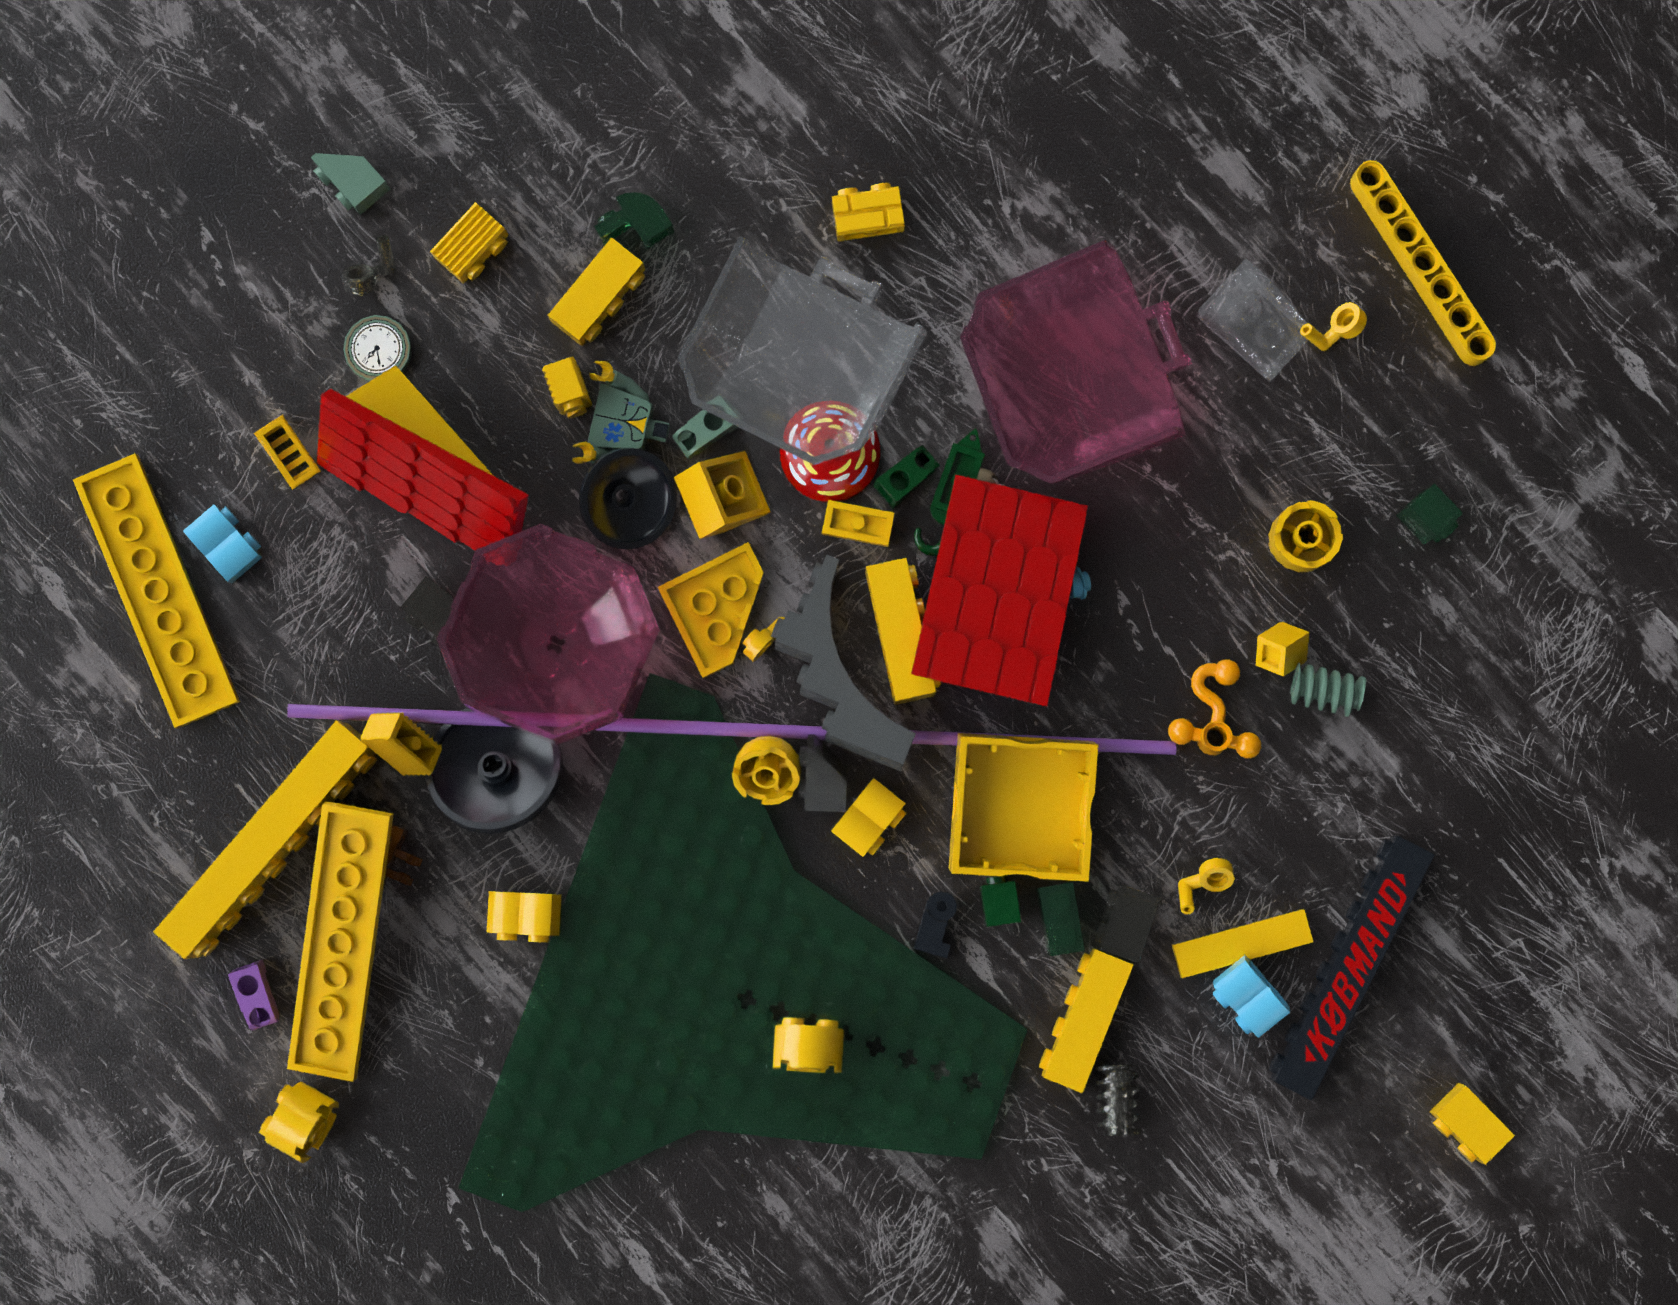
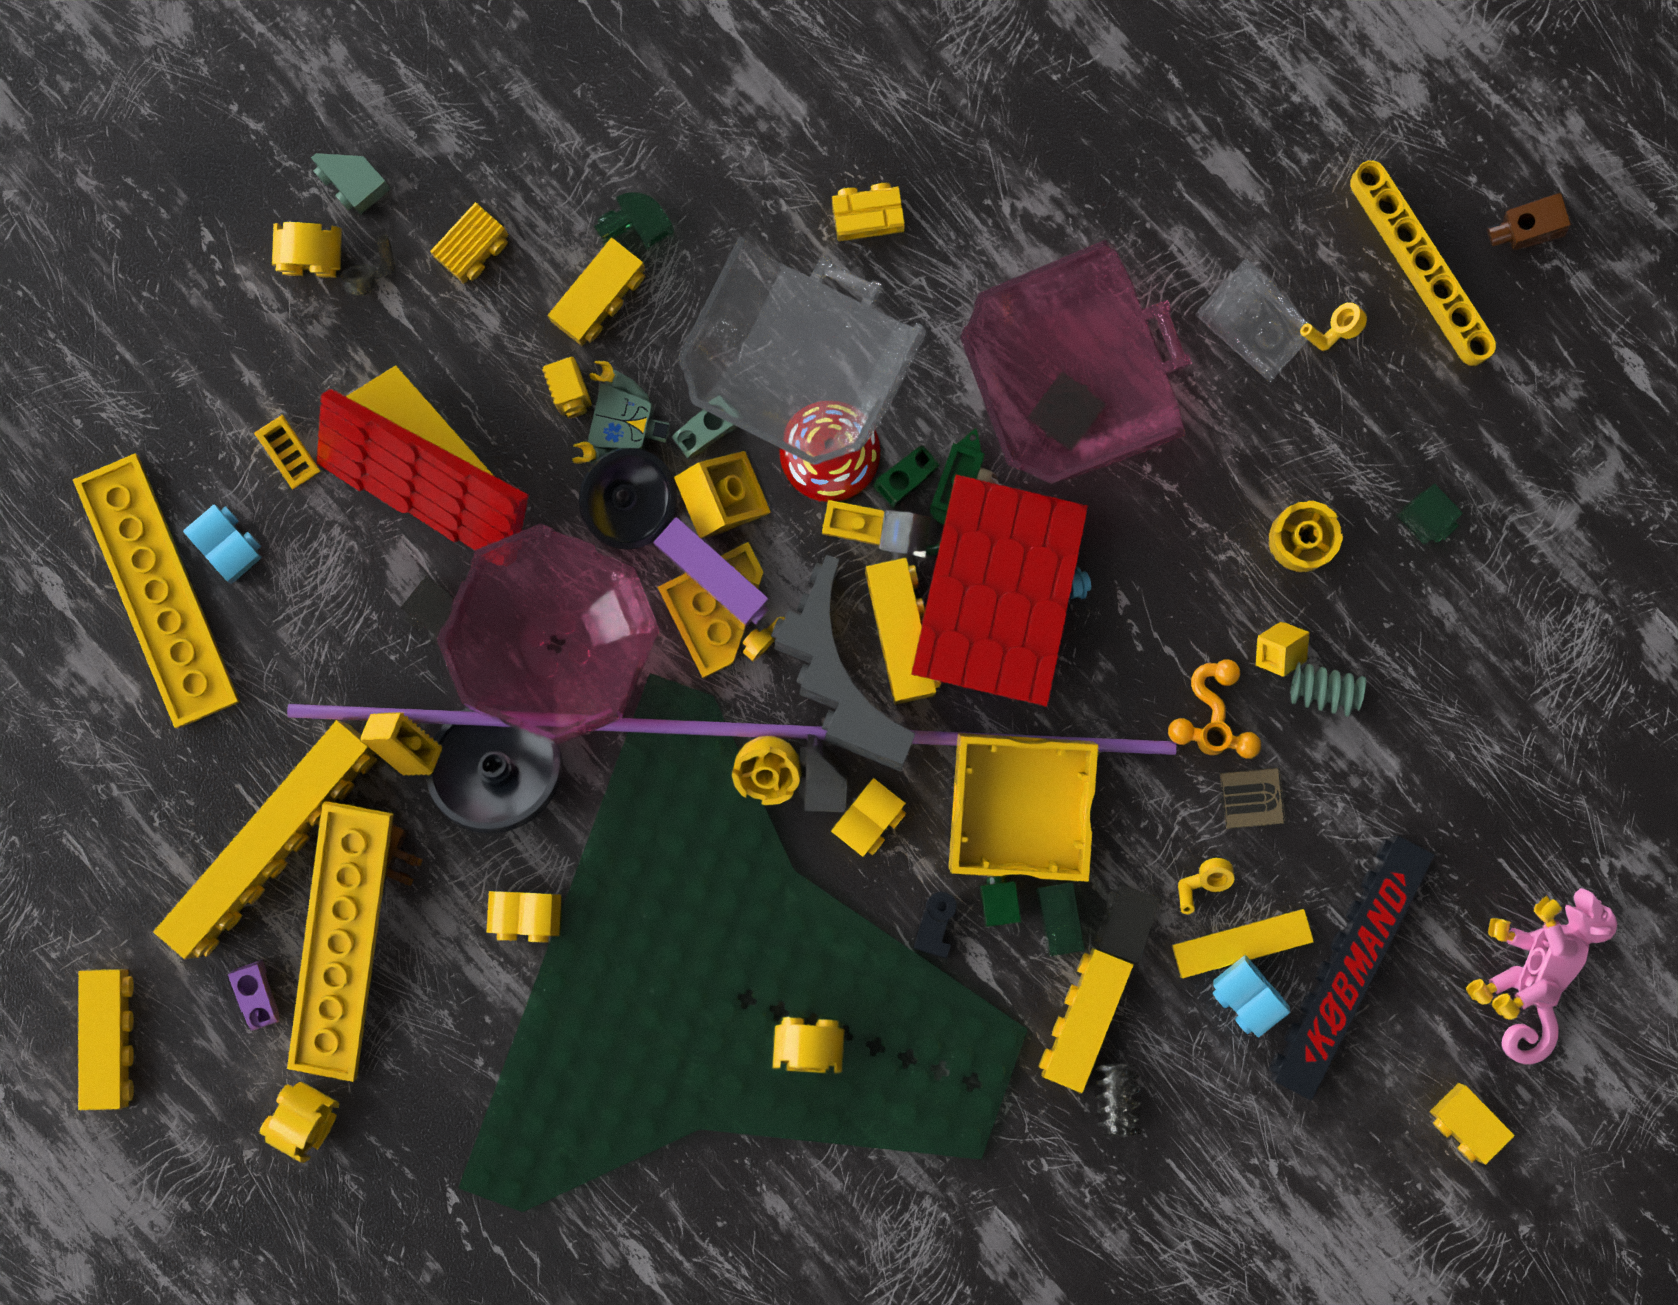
(104, 1039): none -> yellow brick
(306, 247): none -> yellow brick
(376, 346): tile -> none
(712, 572): none -> medium lavender brick
(904, 534): none -> clear smoke brick
(1066, 411): none -> clear smoke piece
(1252, 798): none -> clear smoke piece
(1545, 218): none -> reddish brown torso
(1552, 964): none -> bright pink animal

